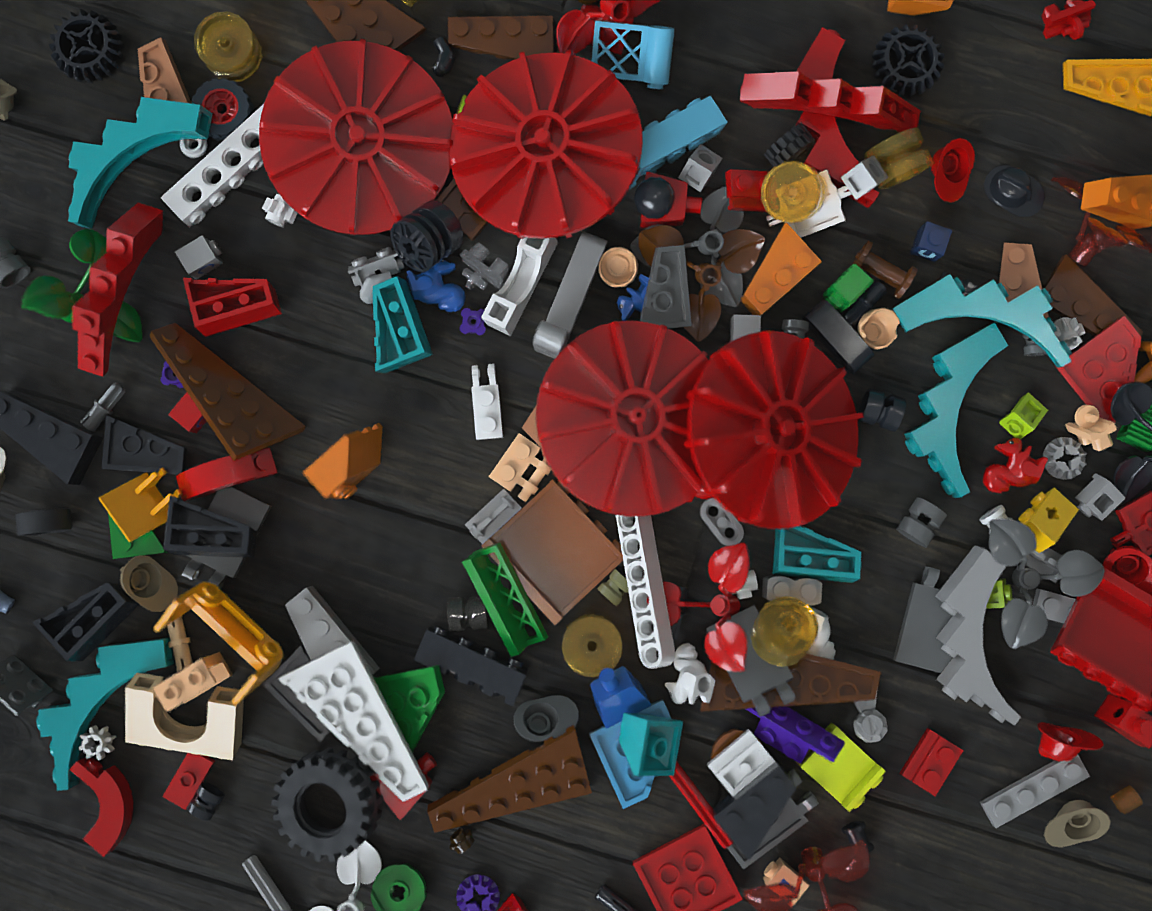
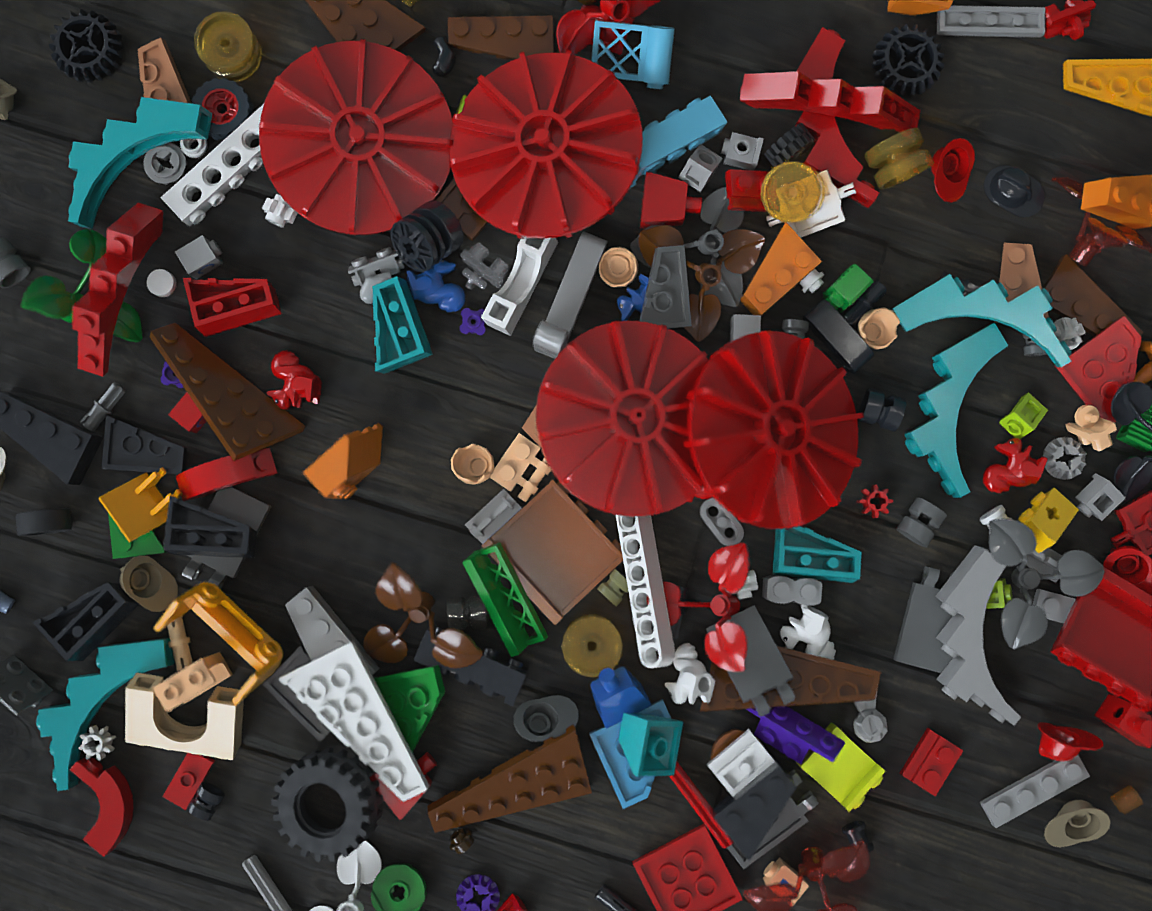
(161, 283): none -> white tile
(164, 152): none -> light grey gear
(298, 384): none -> red animal
(399, 590): none -> reddish brown plant
(472, 464): none -> light nougat hair
(486, 405): white hinge -> none
(654, 197): black hair -> none
(746, 159): none -> light grey brick
(784, 631): clear yellow wheel -> none
(812, 281): none -> white plate
(864, 177): brick -> none
(881, 495): none -> red gear
(885, 270): reddish brown hose -> none
(931, 241): dark blue brick -> none
(991, 21): none -> light grey plate

